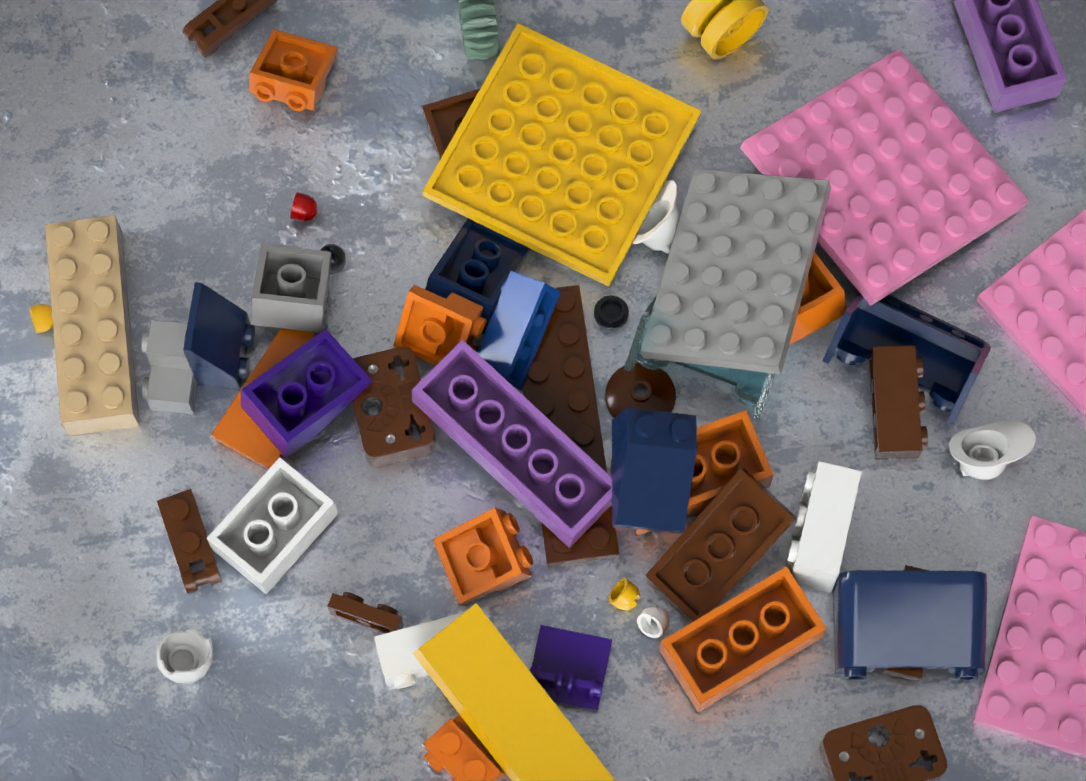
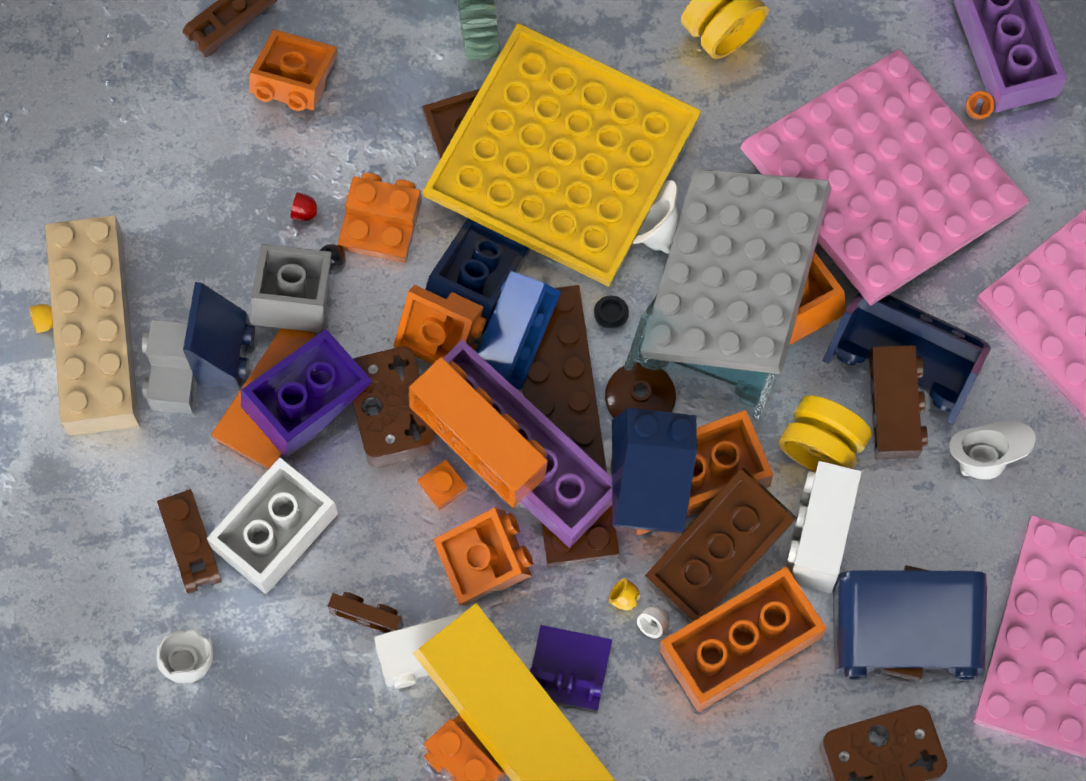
(380, 217): none -> orange plate
(442, 485): none -> orange plate
(478, 431): none -> orange brick
(824, 434): none -> yellow wheel
(986, 108): none -> orange hinge

